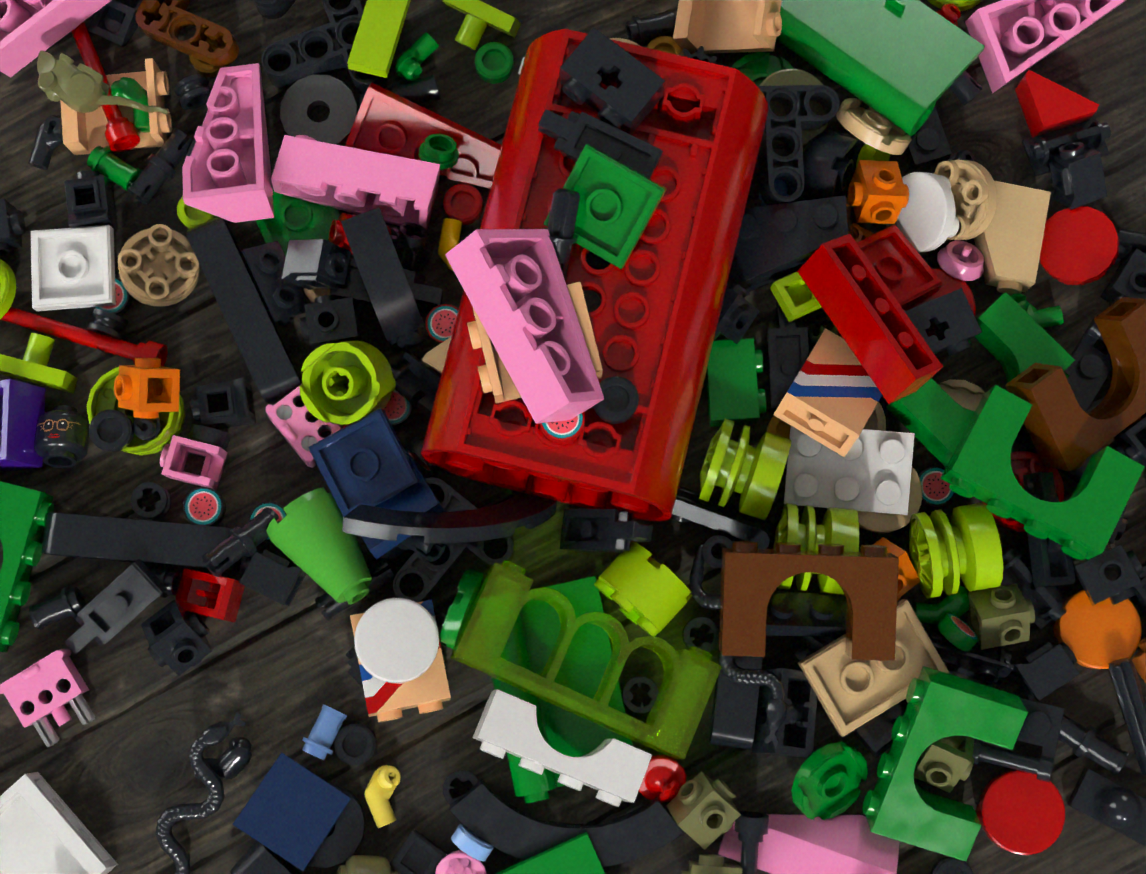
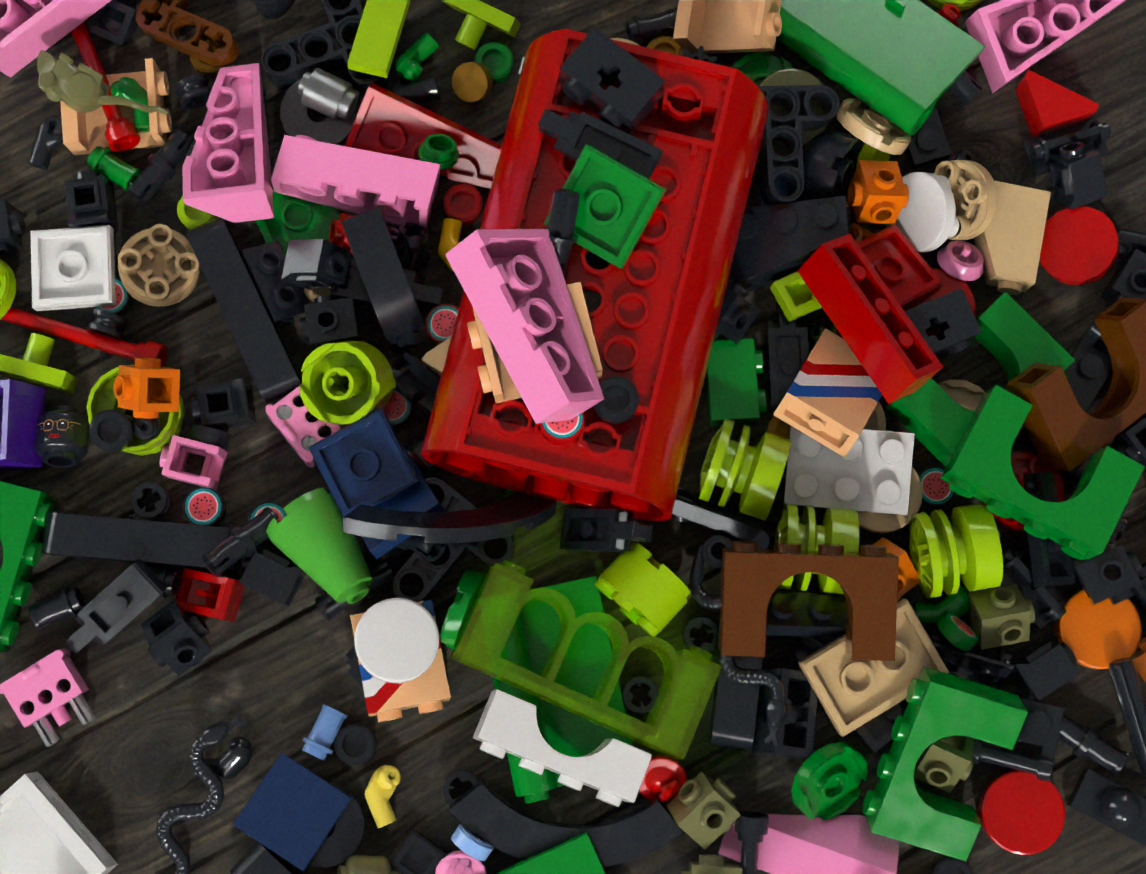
(328, 94): none -> flat silver brick
(472, 81): none -> pearl gold tile
(1044, 317): green arm -> none

